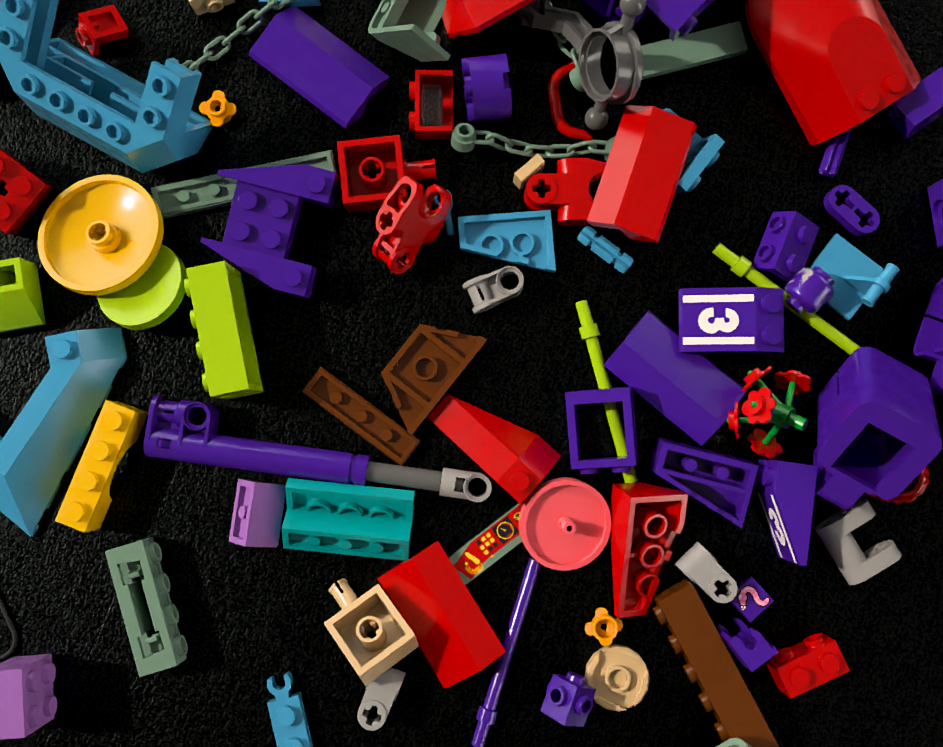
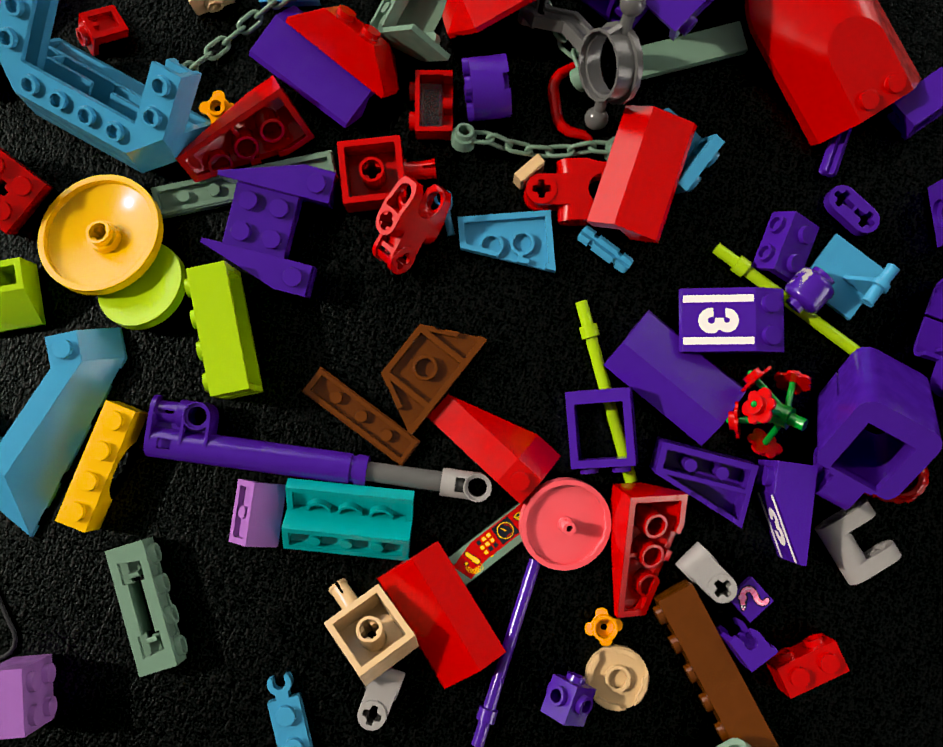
(252, 130): none -> red wedge
(351, 45): none -> red wedge
(492, 289): light grey piece -> none

